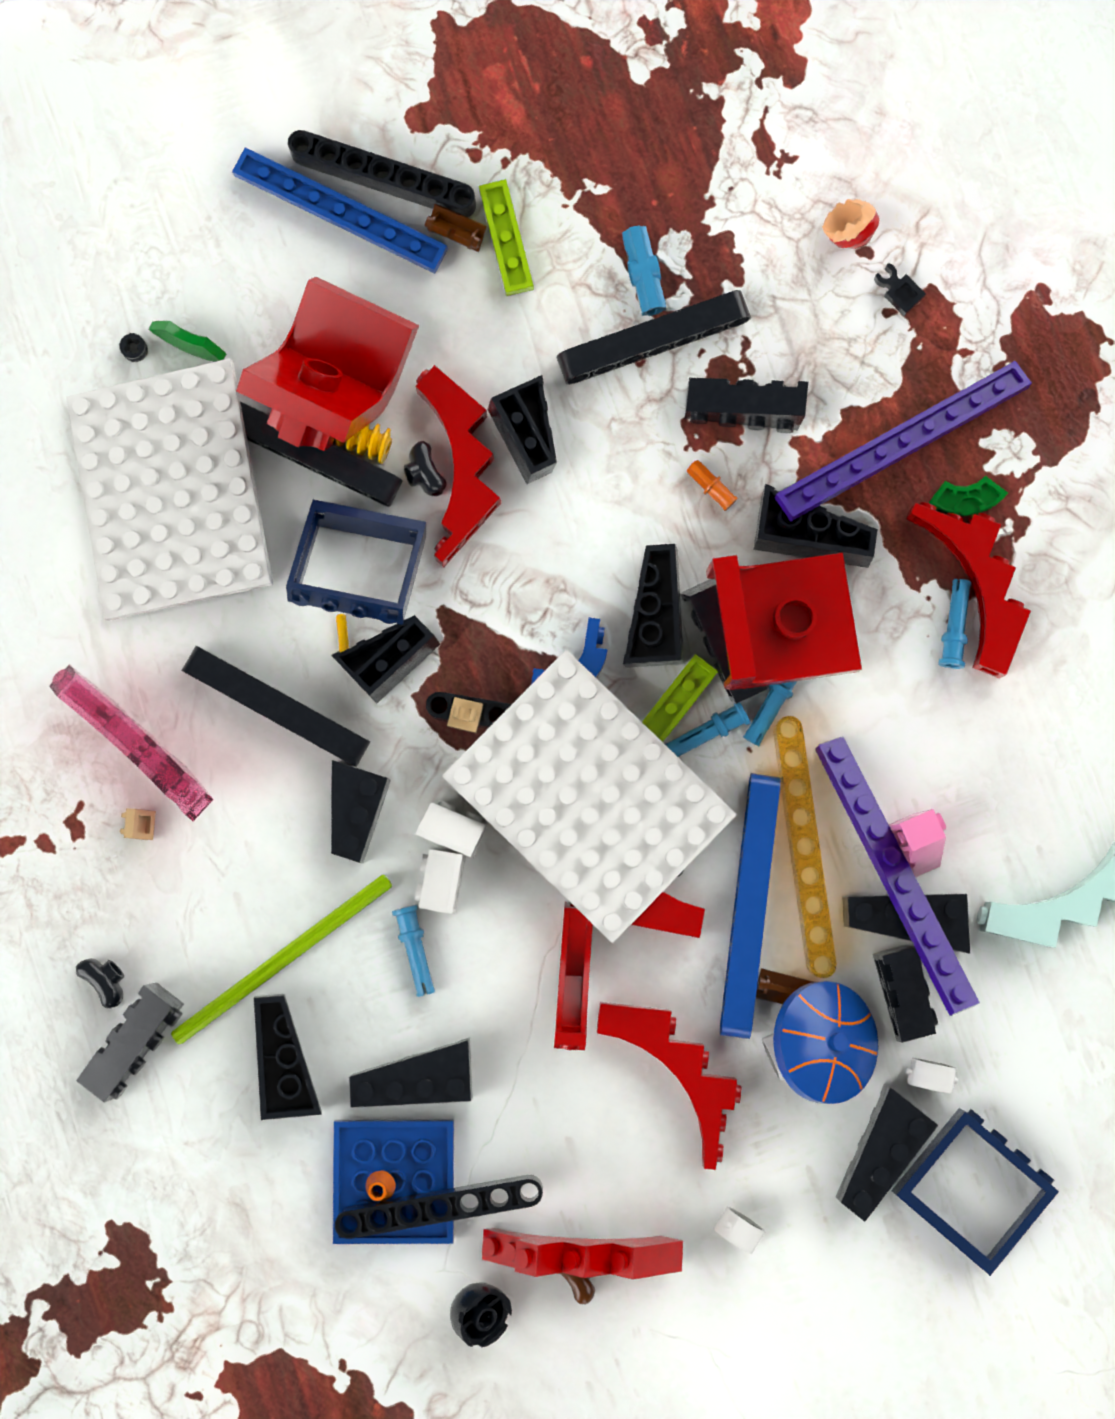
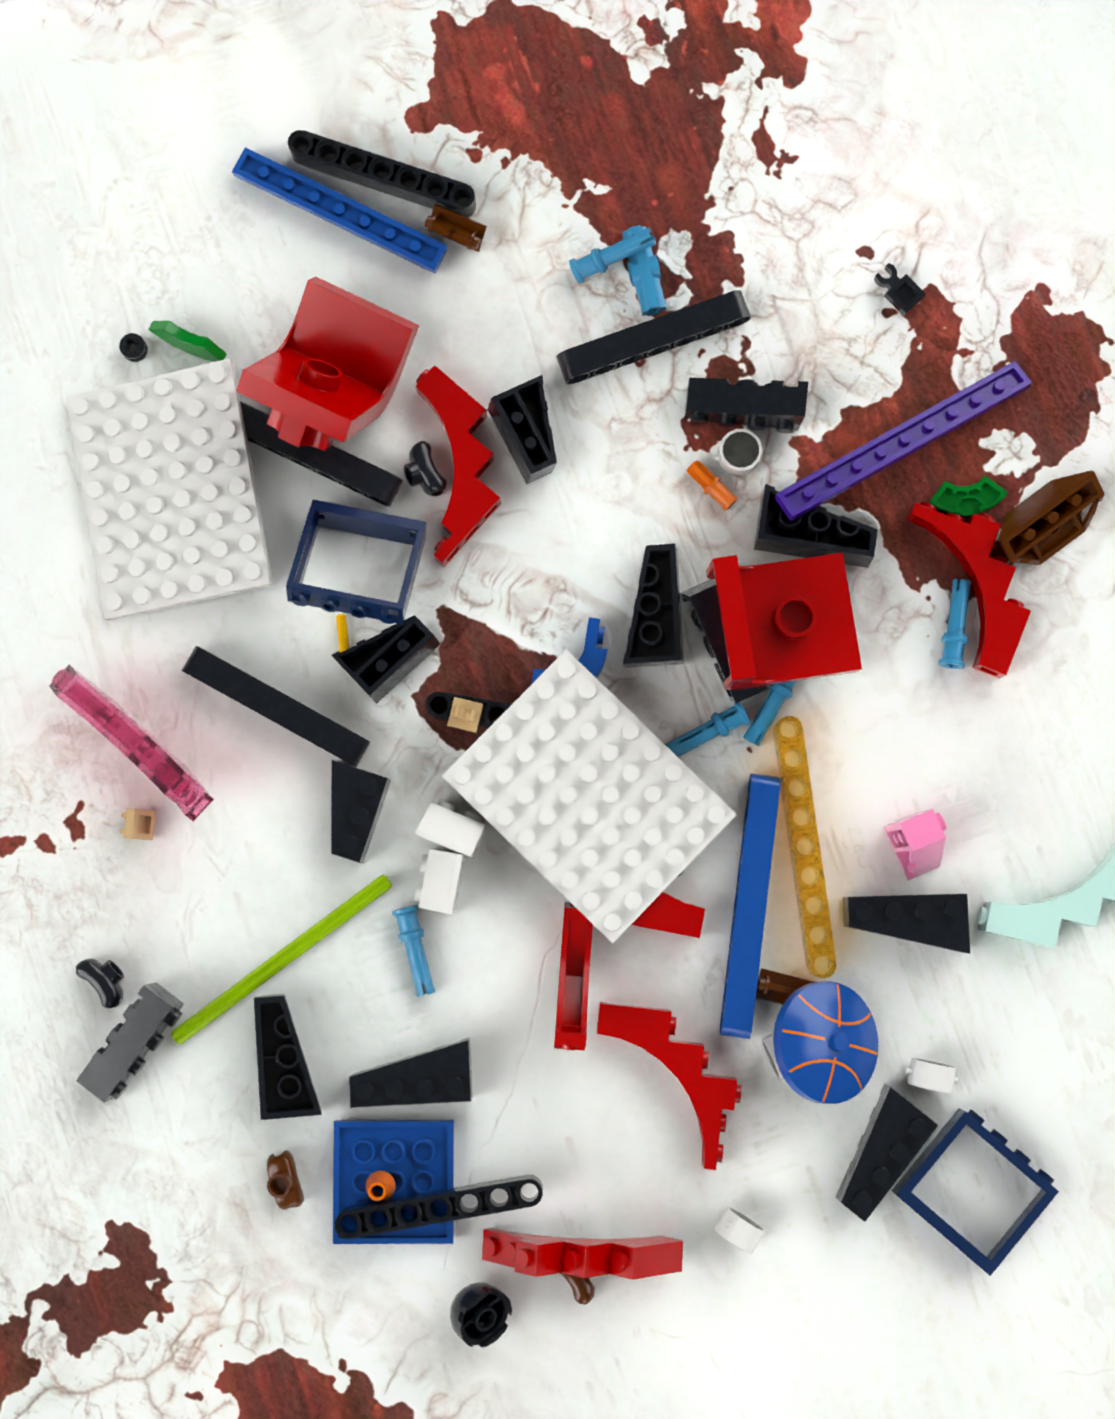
(284, 1181): none -> reddish brown piece
(370, 441): yellow piece -> none
(506, 237): lime plate -> none
(600, 259): none -> dark azure pin
(679, 697): lime plate -> none
(739, 452): none -> piece
(851, 224): light nougat hair -> none
(897, 877): dark purple plate -> none
(905, 993): black wedge -> none
(1050, 518): none -> reddish brown wedge

